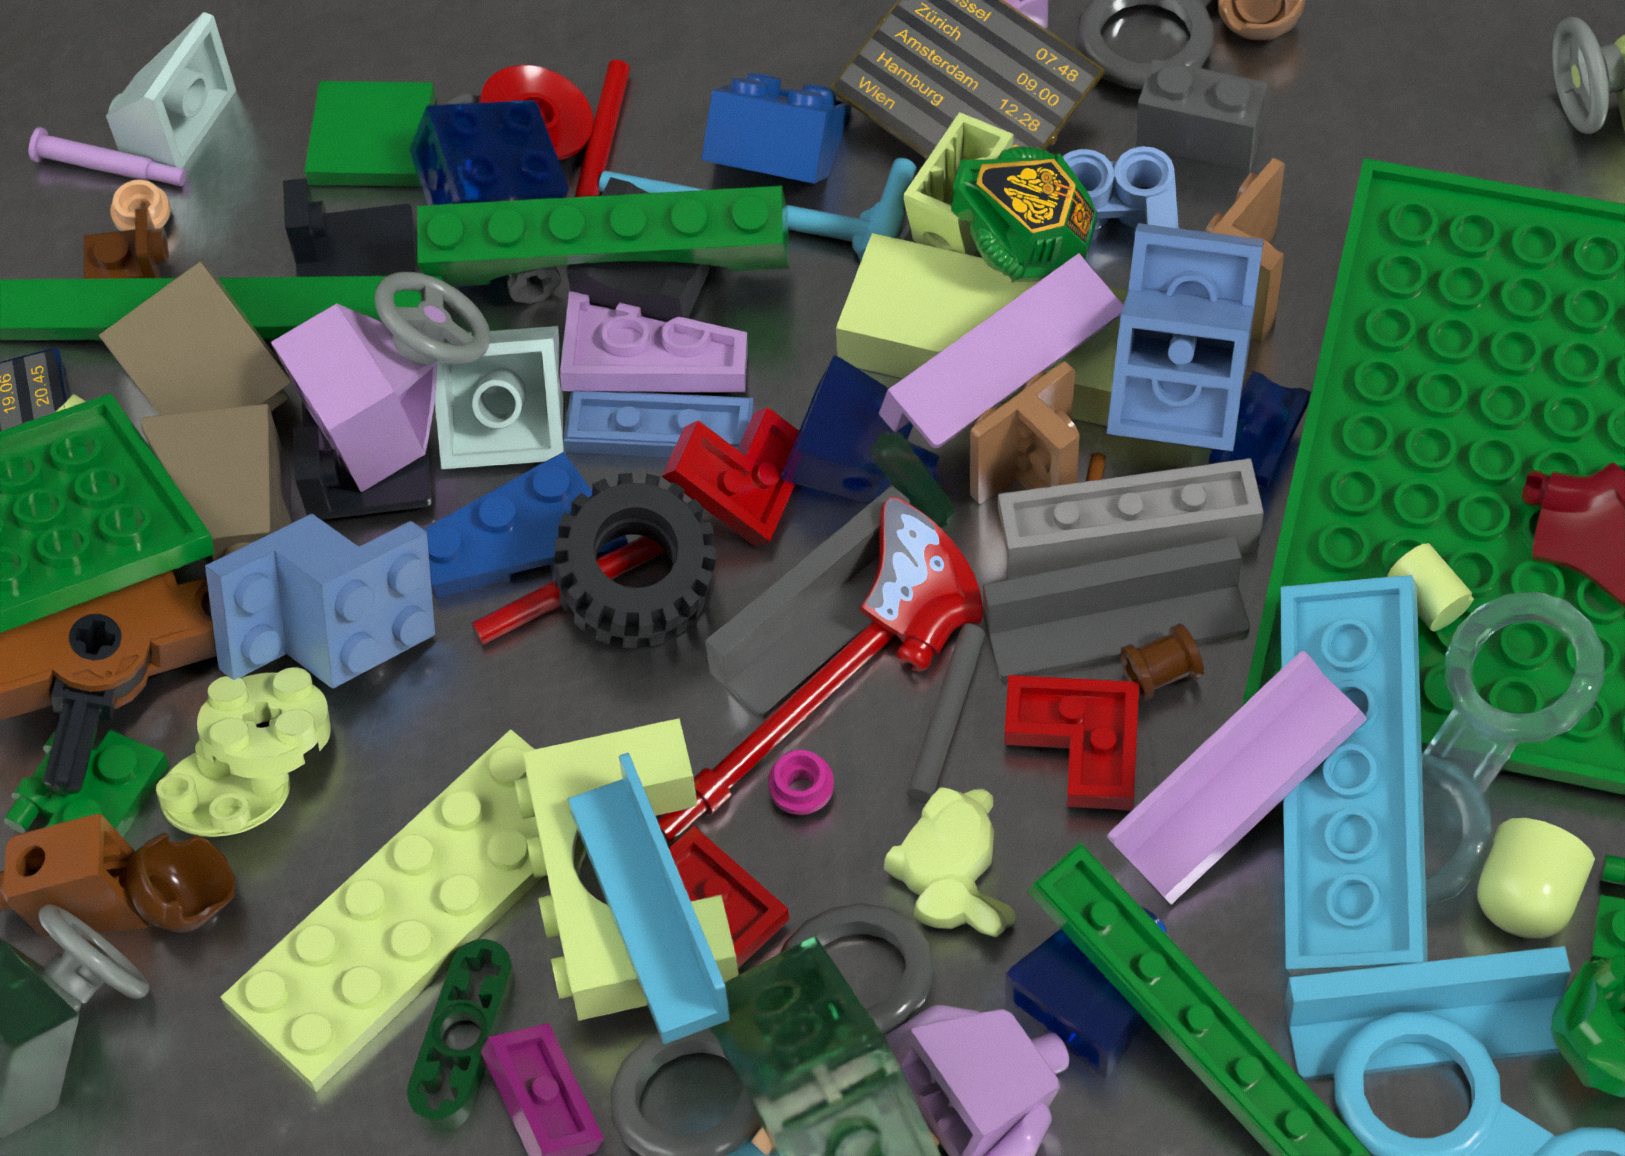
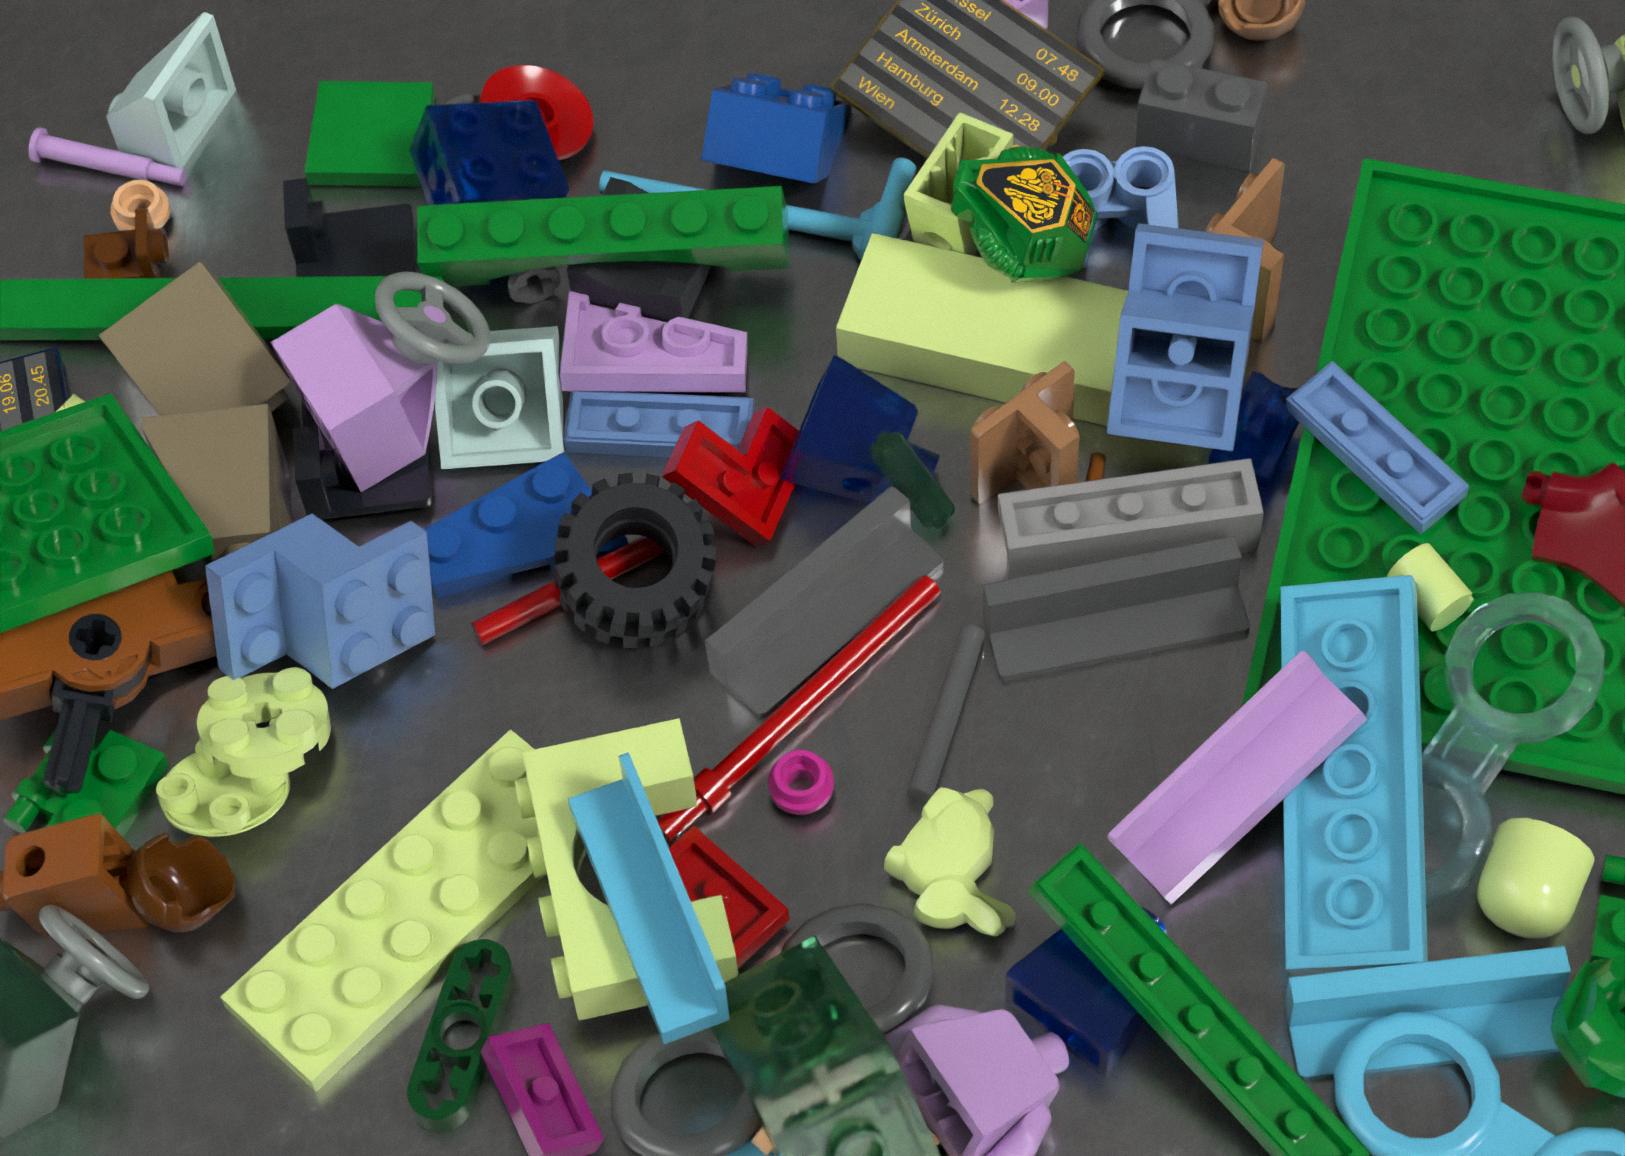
(603, 128): red bar -> none
(920, 584): red arm -> none
(1002, 353): lavender panel -> none
(1092, 720): red plate -> none
(1162, 661): reddish brown bush -> none
(1377, 447): none -> medium blue tile

